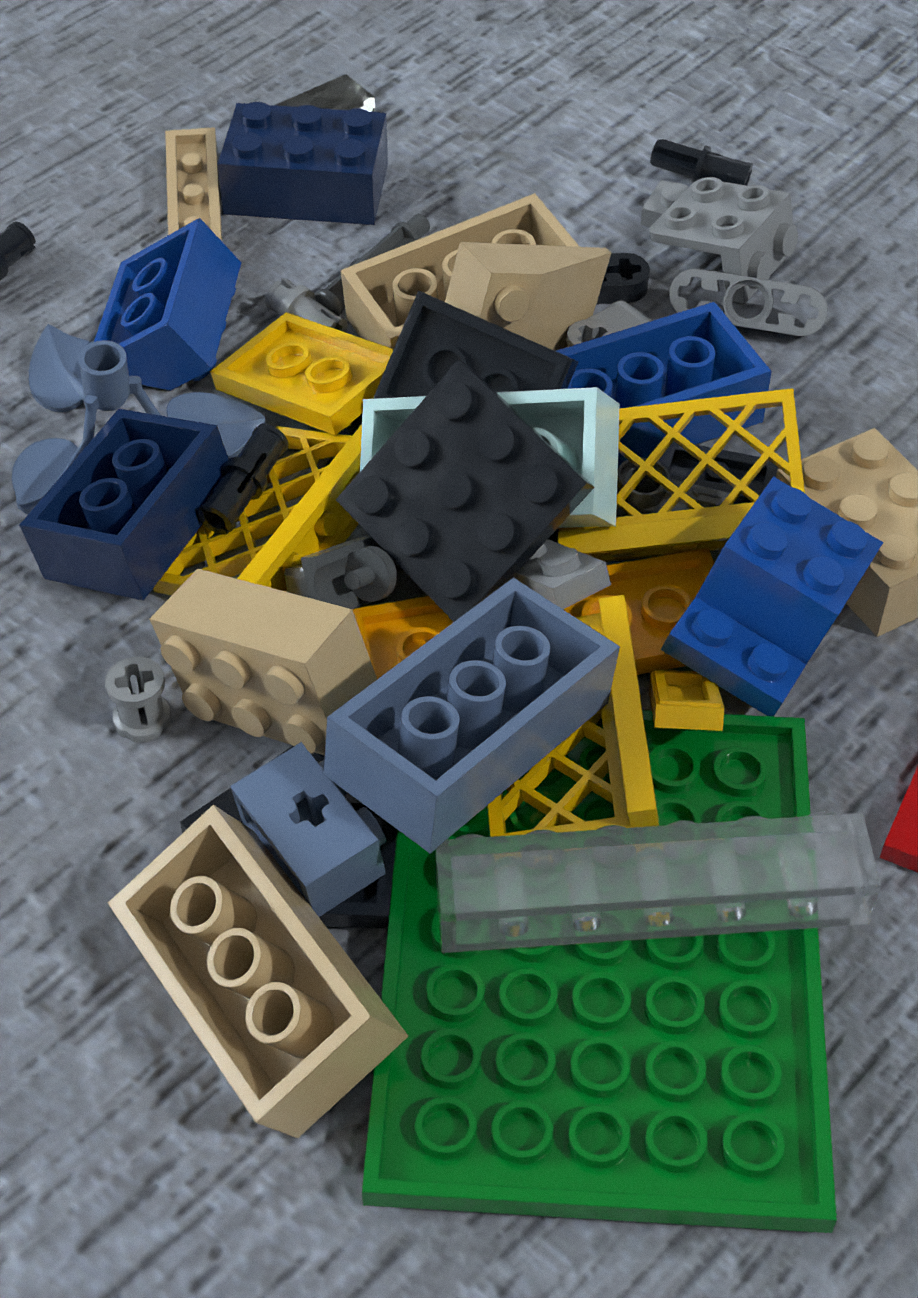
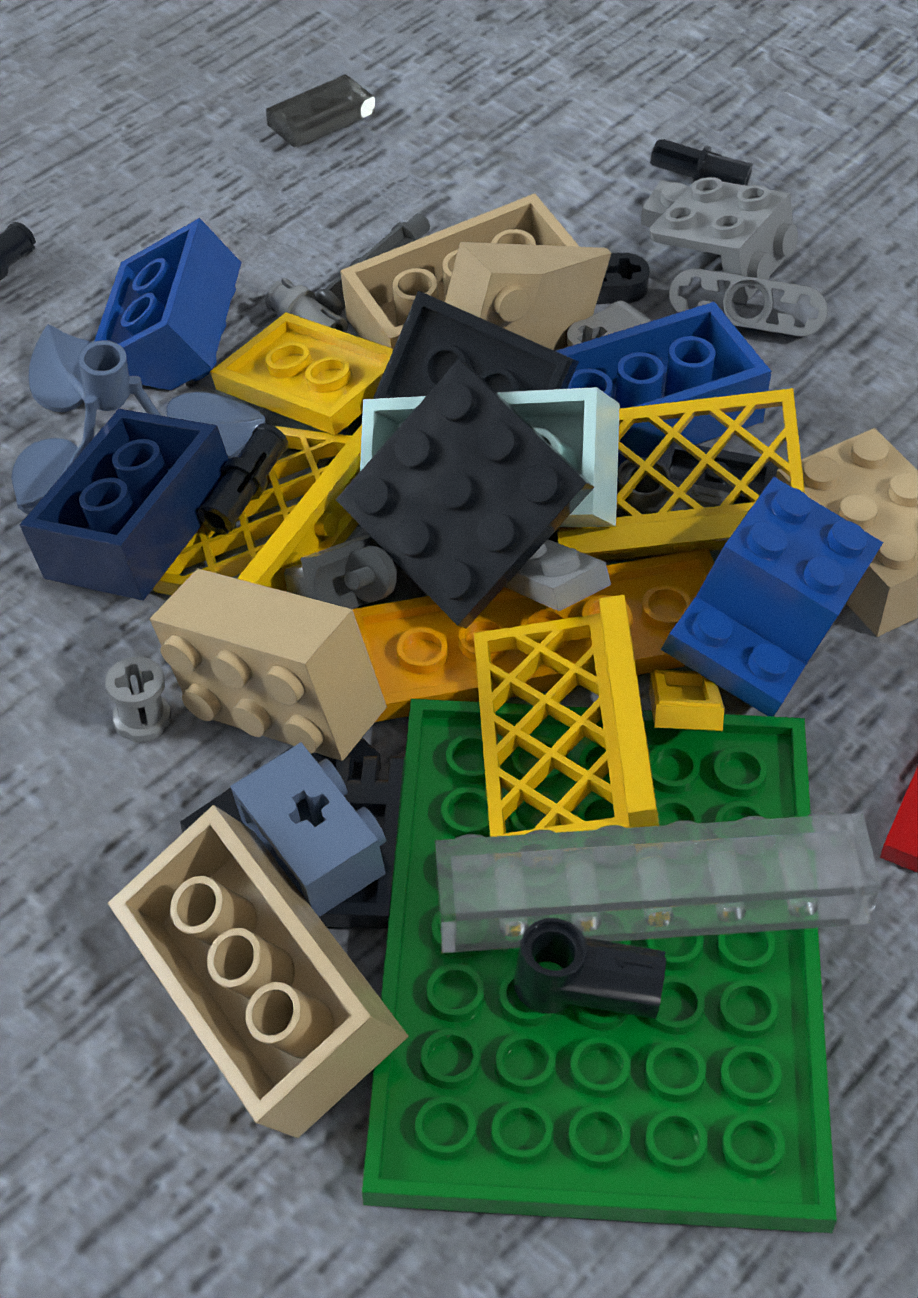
(192, 179): tan plate -> none
(304, 163): dark blue brick -> none
(469, 713): sand blue brick -> none
(592, 975): none -> black piece

